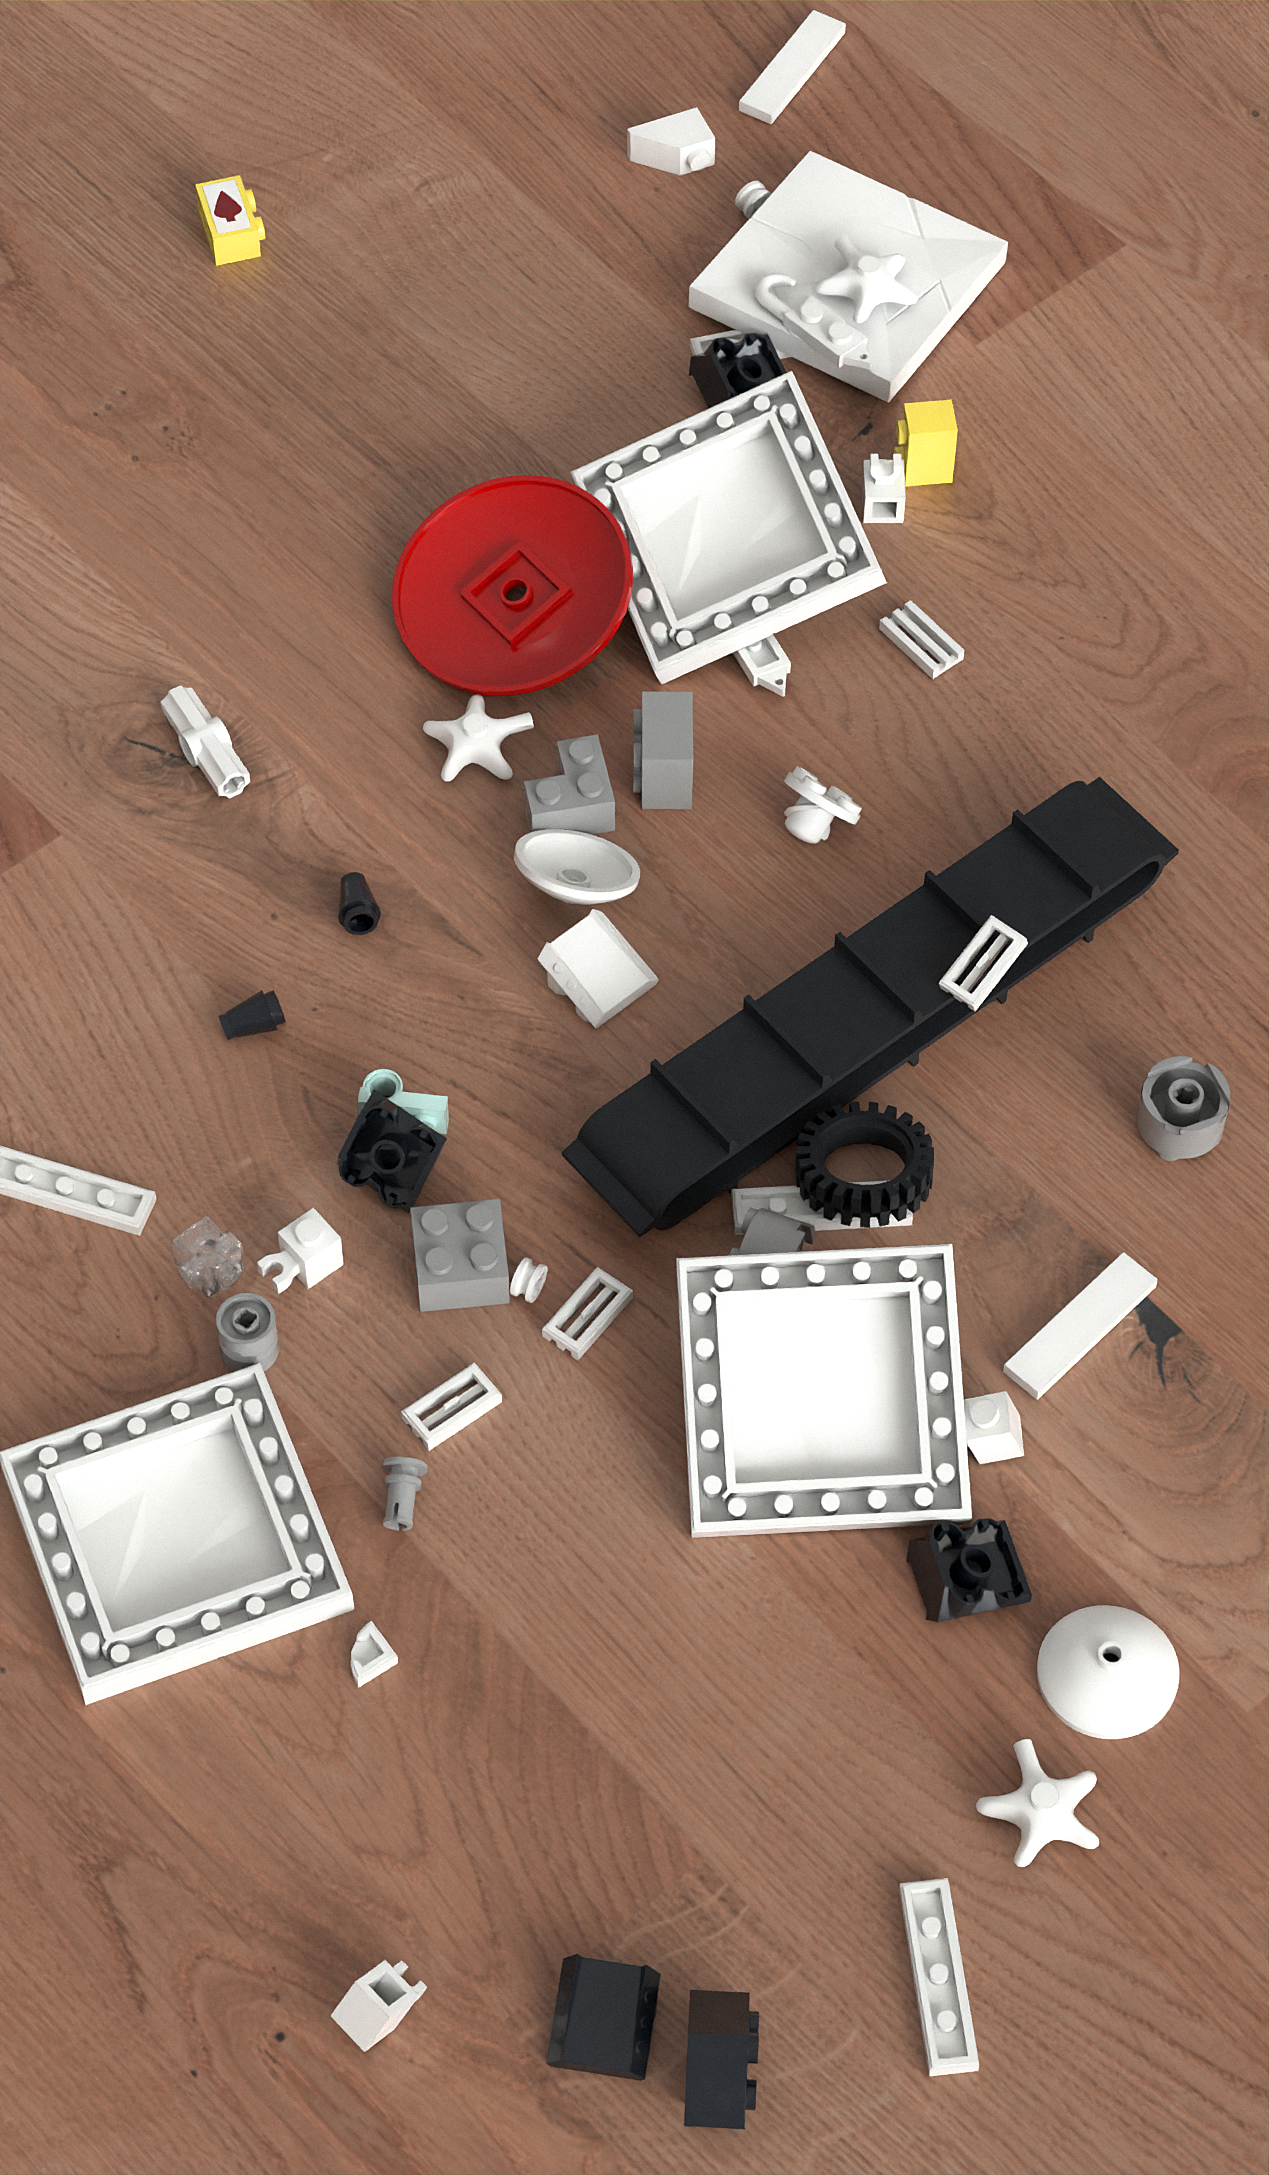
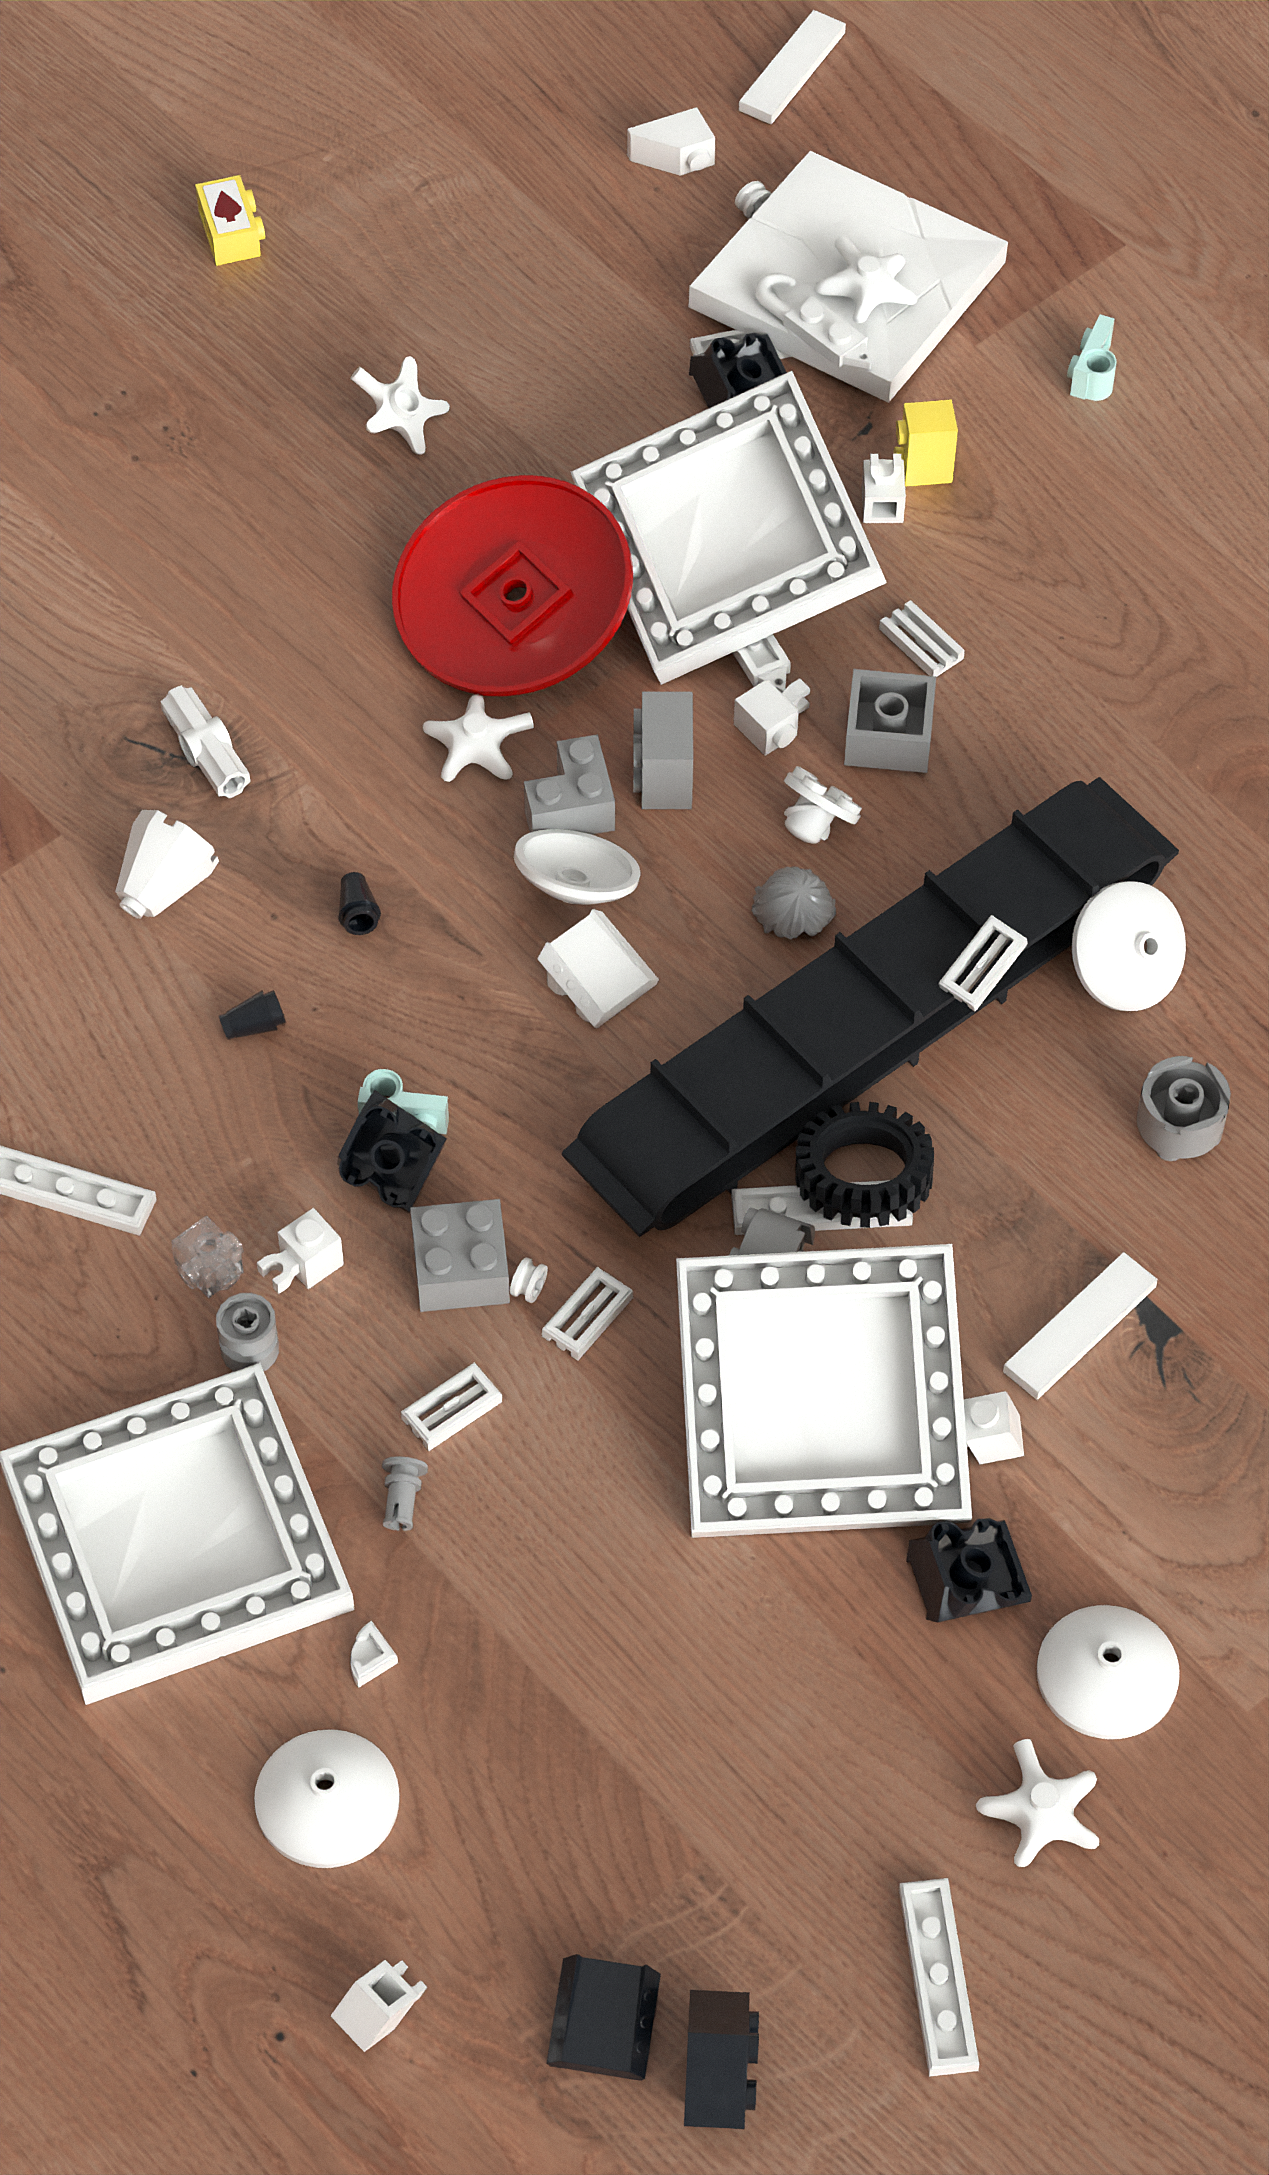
(161, 864): none -> white cone
(330, 1824): none -> white dish
(400, 404): none -> white animal
(771, 716): none -> white brick
(793, 903): none -> light grey hair
(890, 720): none -> light grey brick
(1095, 368): none -> light aqua plate
(1111, 942): none -> white dish

